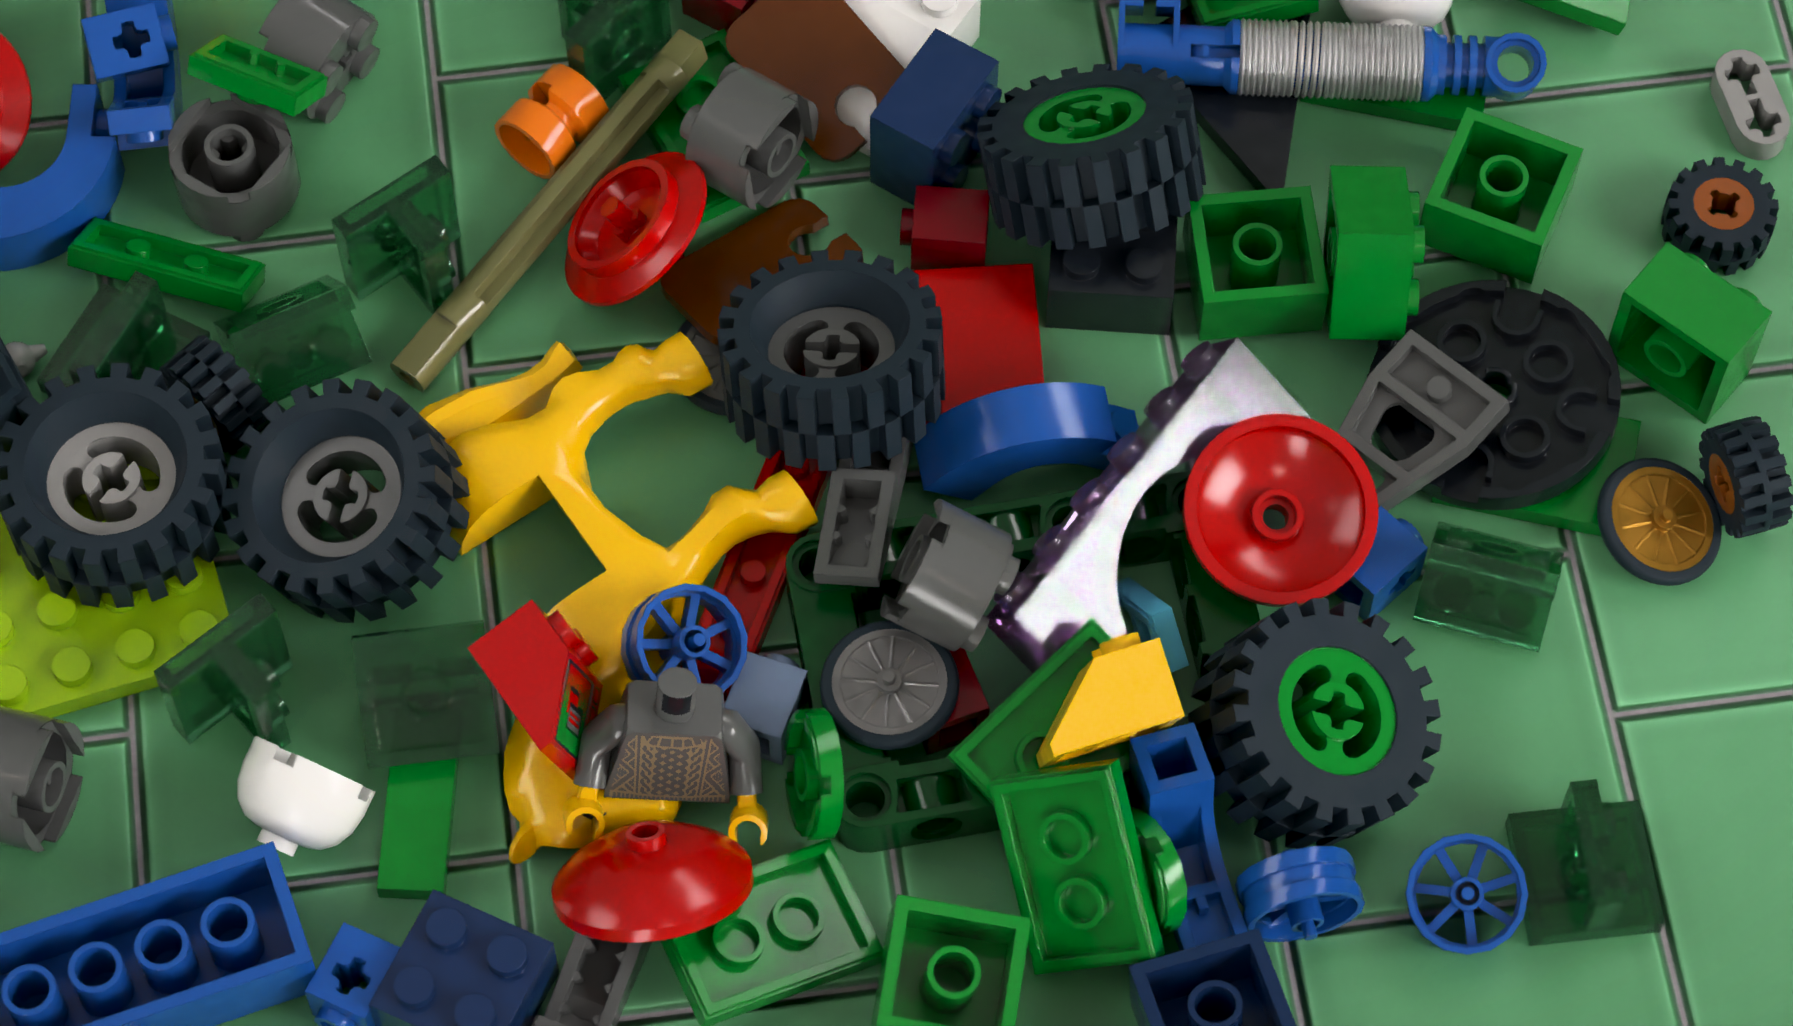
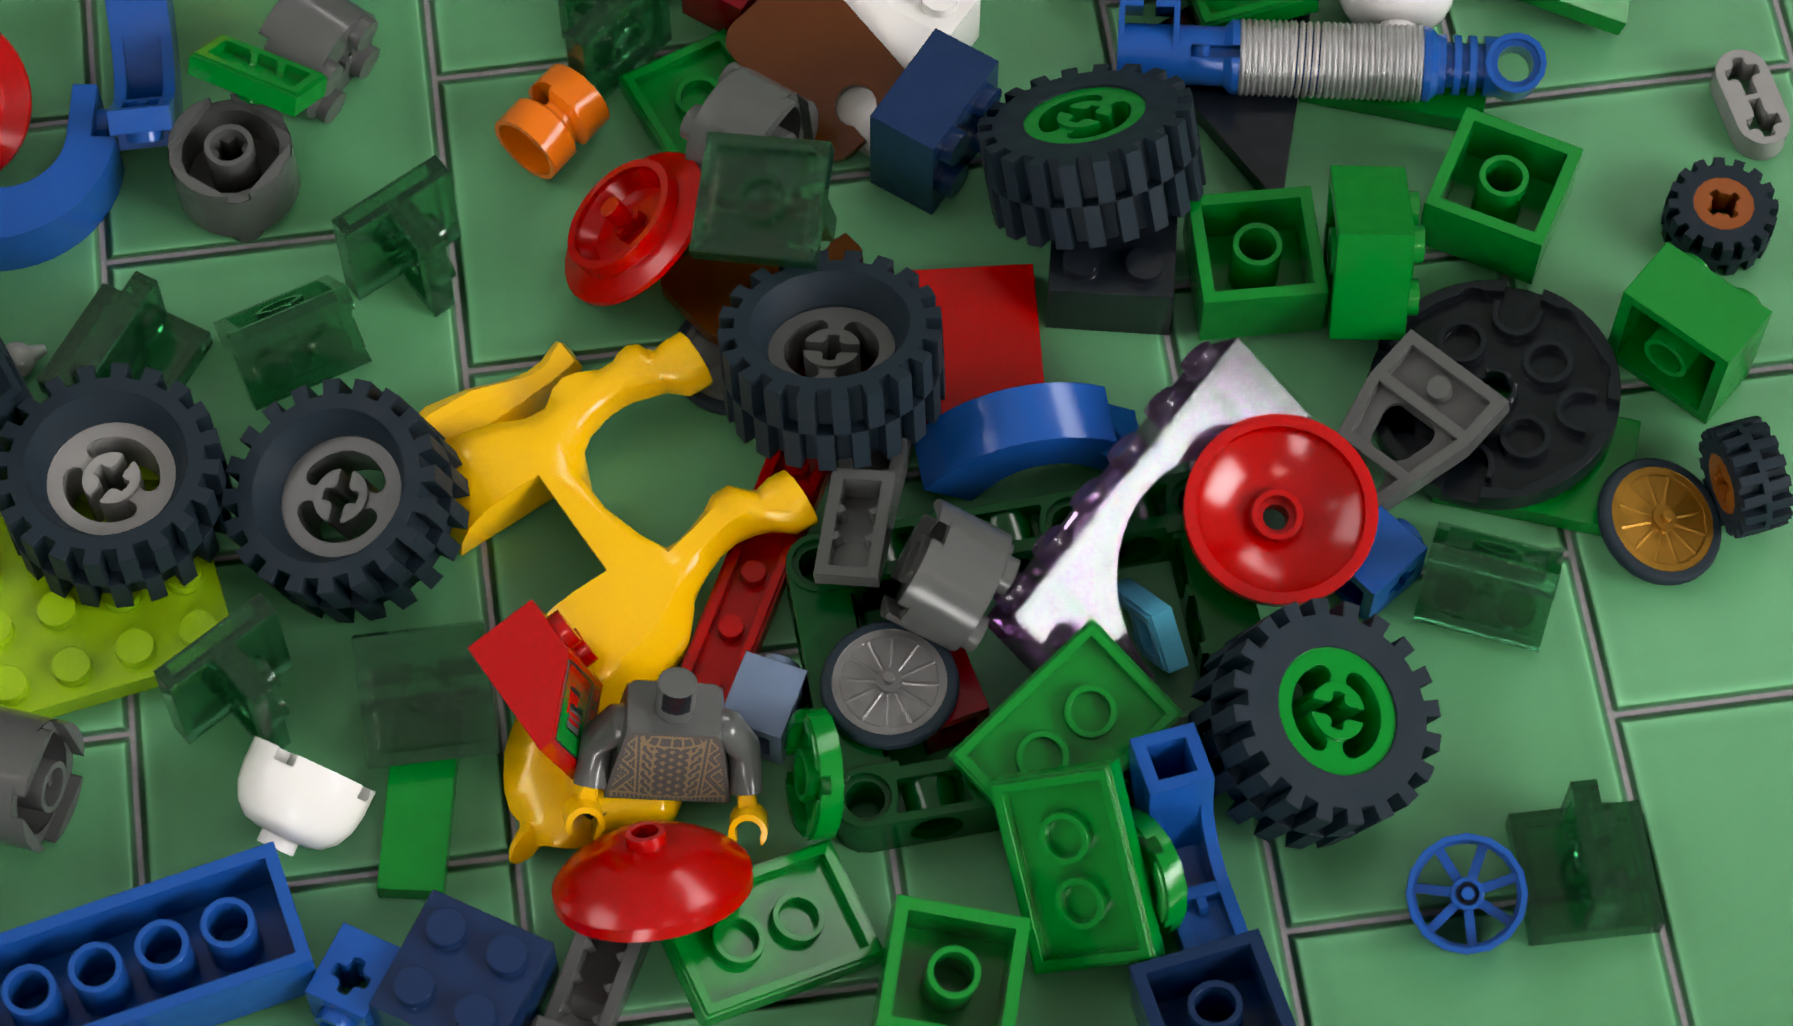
(115, 63): blue brick -> none
(176, 264): green tile -> none
(221, 387): black wheel -> none
(548, 212): olive piece -> none
(689, 641): blue wheel -> none
(763, 200): none -> clear green bracket
(946, 227): dark red brick -> none
(1114, 699): yellow slope -> none
(1300, 893): blue wheel -> none

